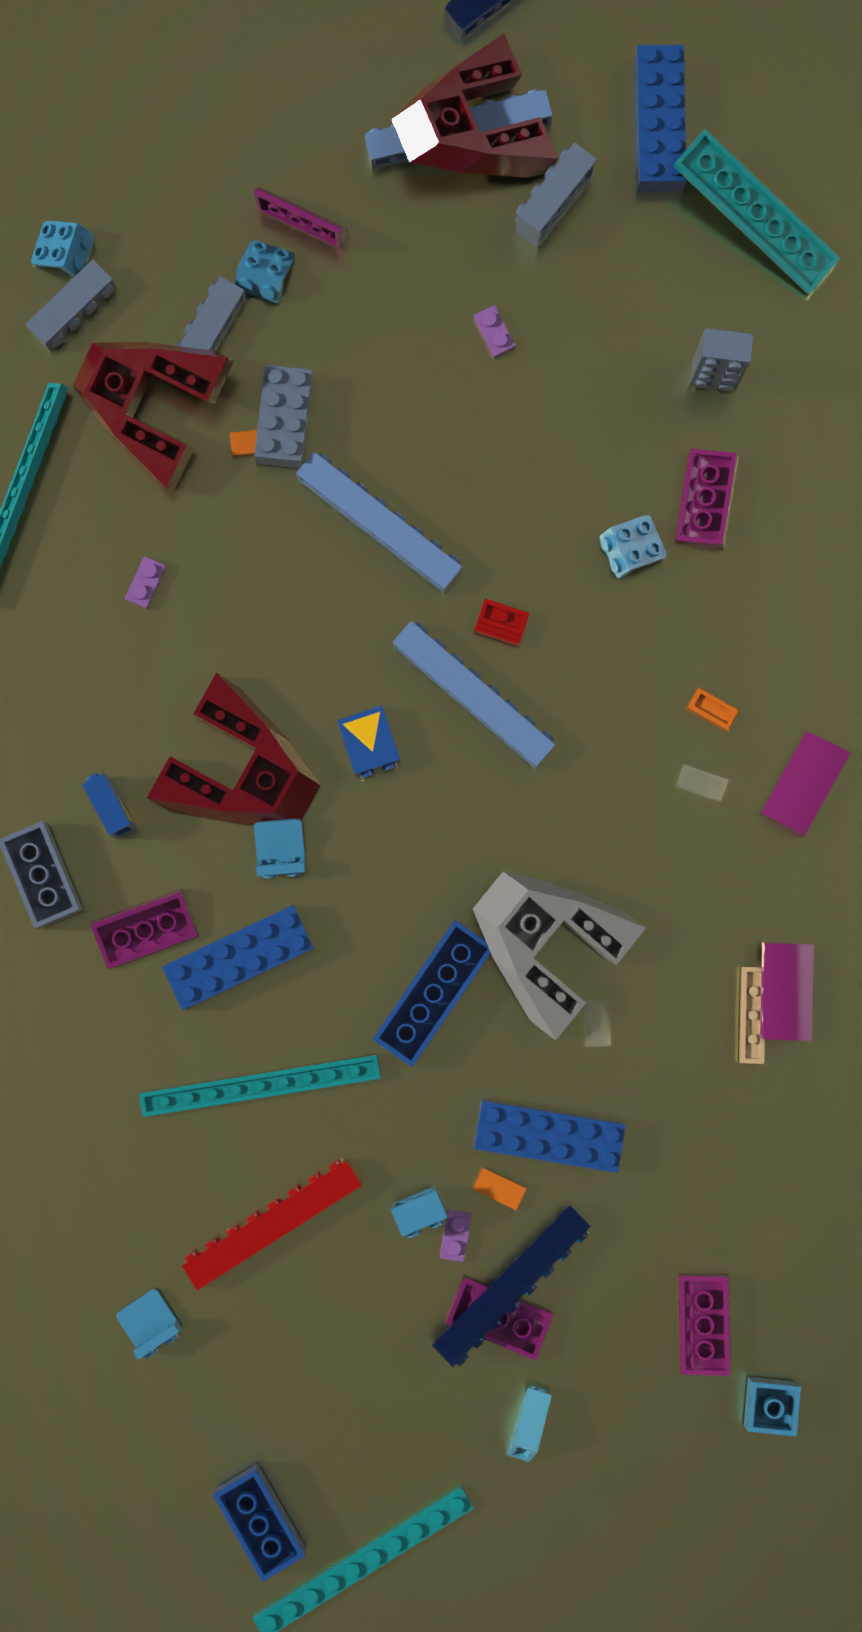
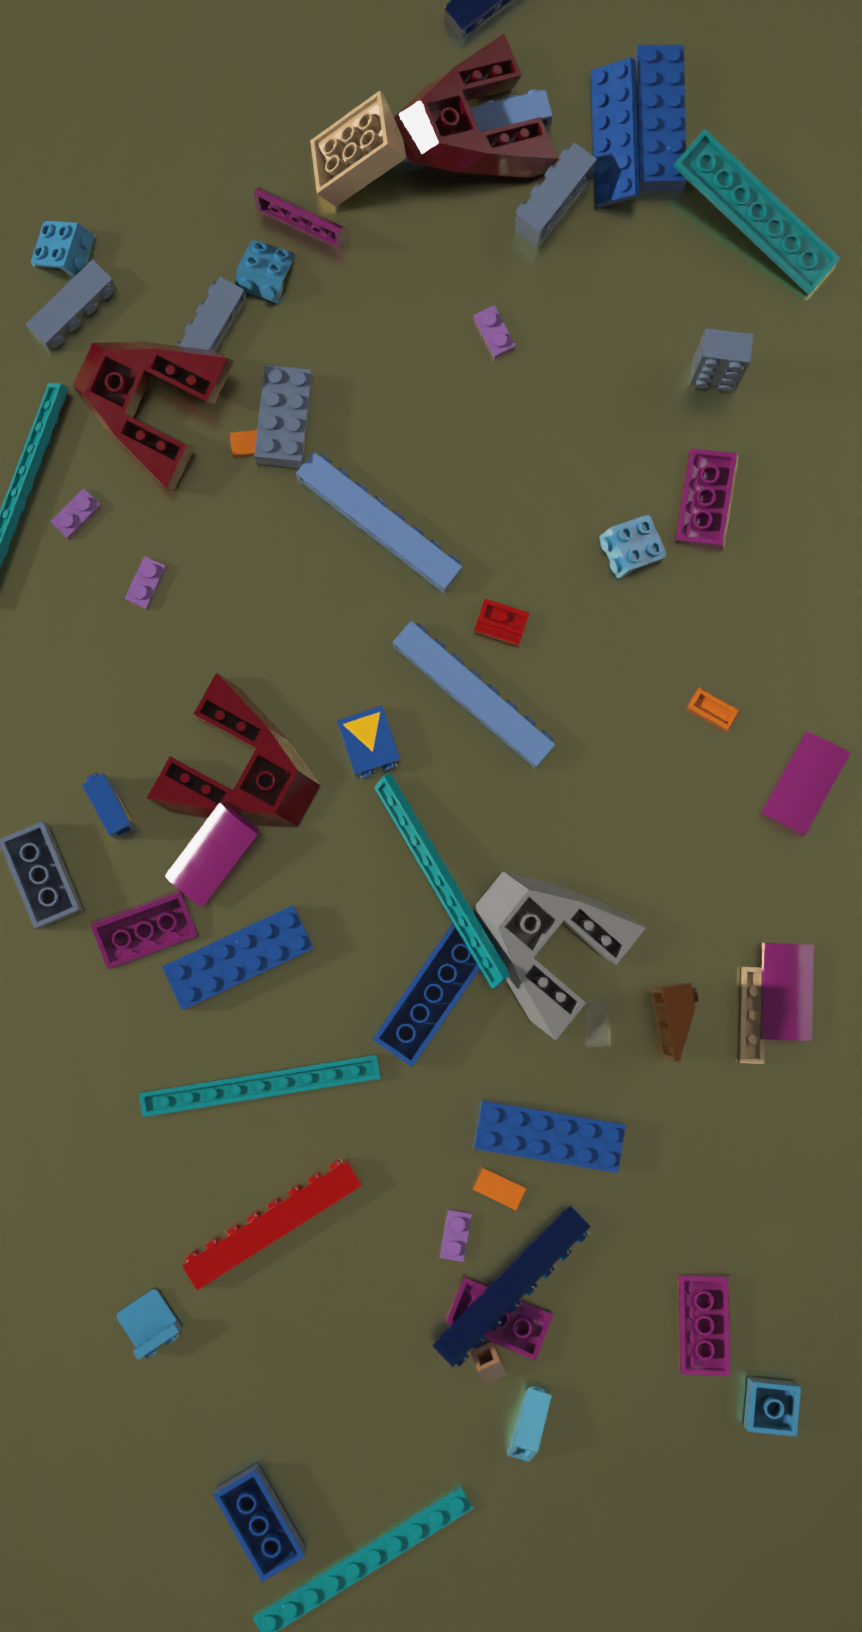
(75, 513): none -> medium lavender plate
(211, 854): none -> magenta slope
(279, 847): dark azure bracket -> none
(356, 150): none -> tan slope
(419, 1212): dark azure brick -> none
(442, 881): none -> teal plate
(488, 1363): none -> medium nougat brick
(615, 132): none -> blue plate
(674, 1014): none -> reddish brown slope
(702, 783): clear tile -> none

